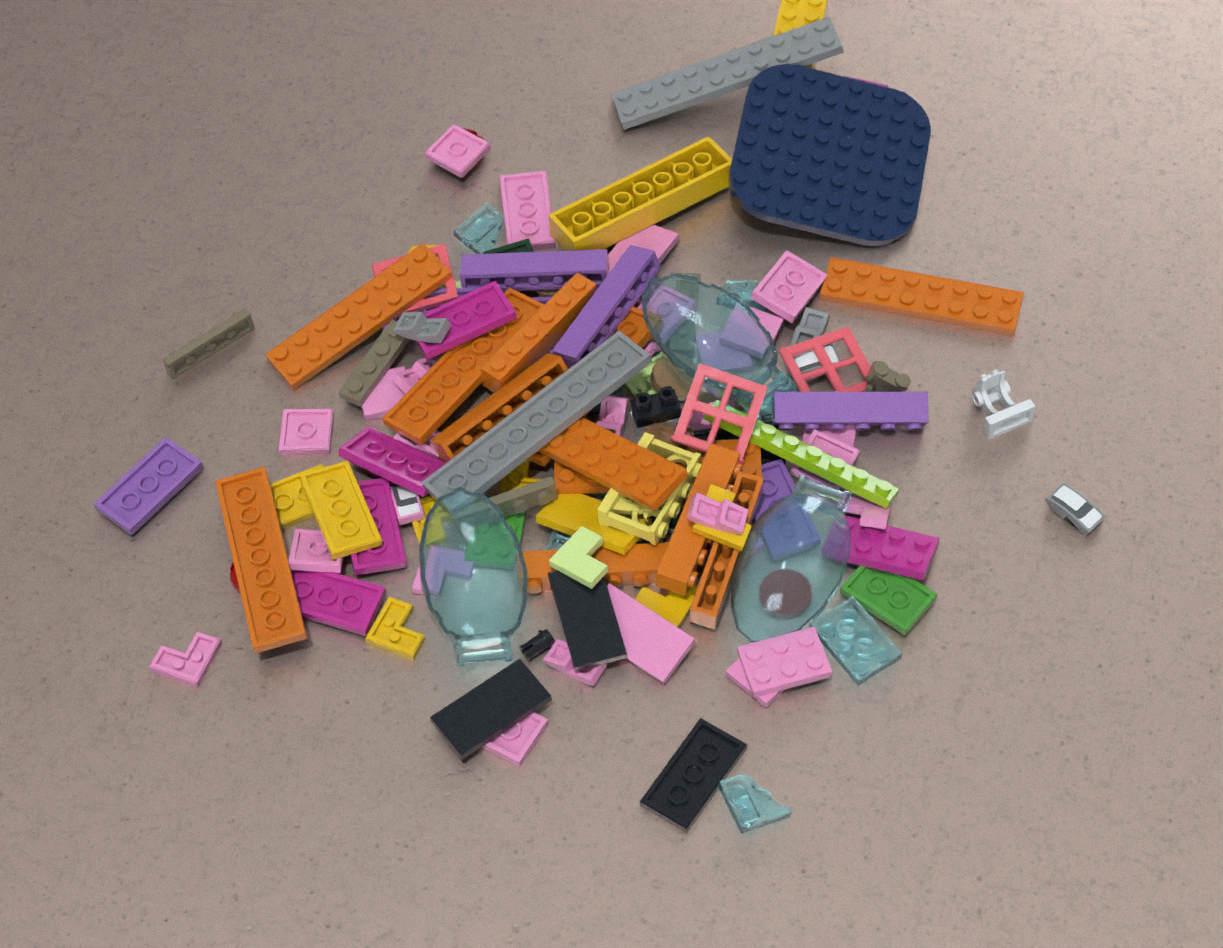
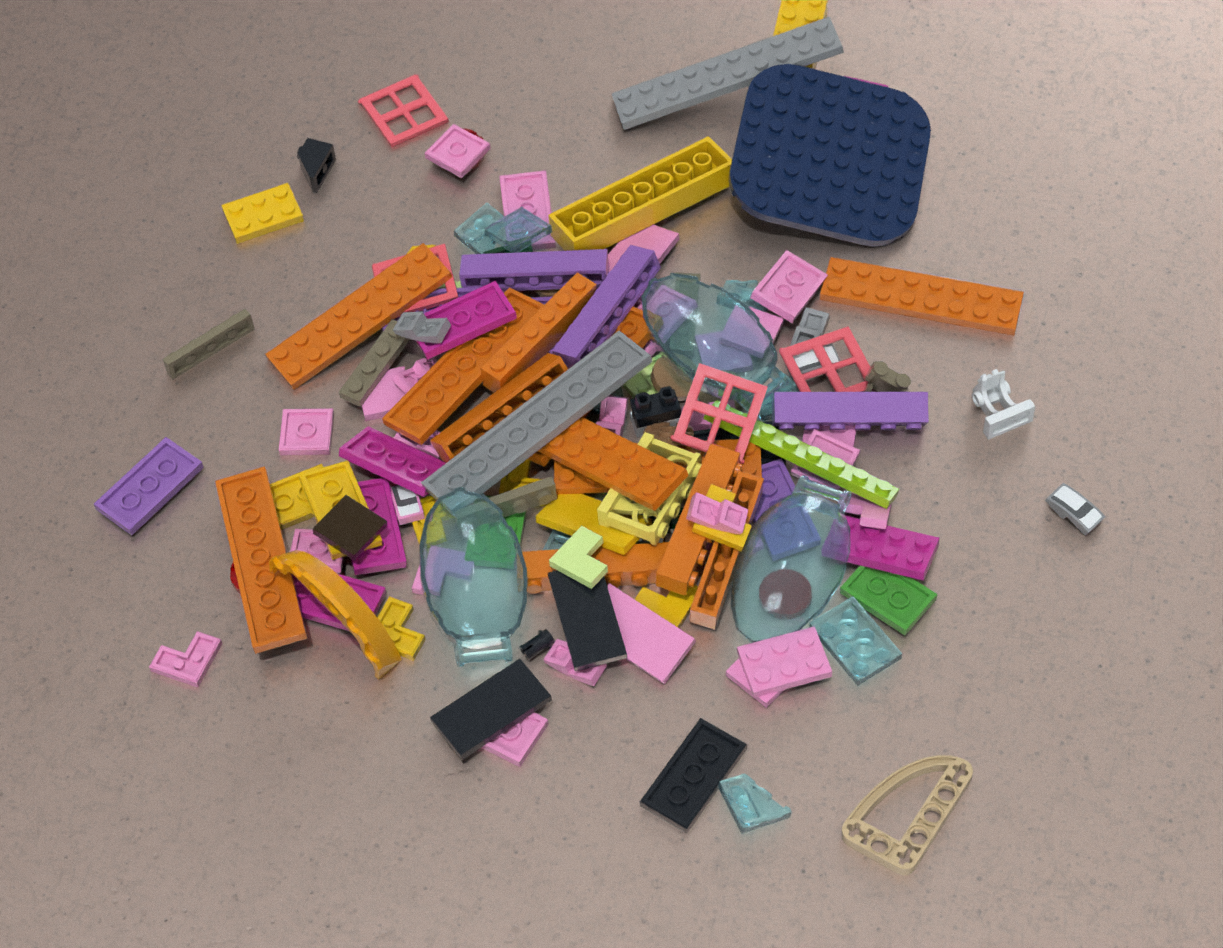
(262, 213): none -> yellow plate
(316, 161): none -> black slope
(344, 605): none -> light orange windscreen
(349, 527): none -> dark brown tile
(416, 130): none -> coral window
(518, 230): none -> clear light blue tile
(898, 849): none -> tan beam

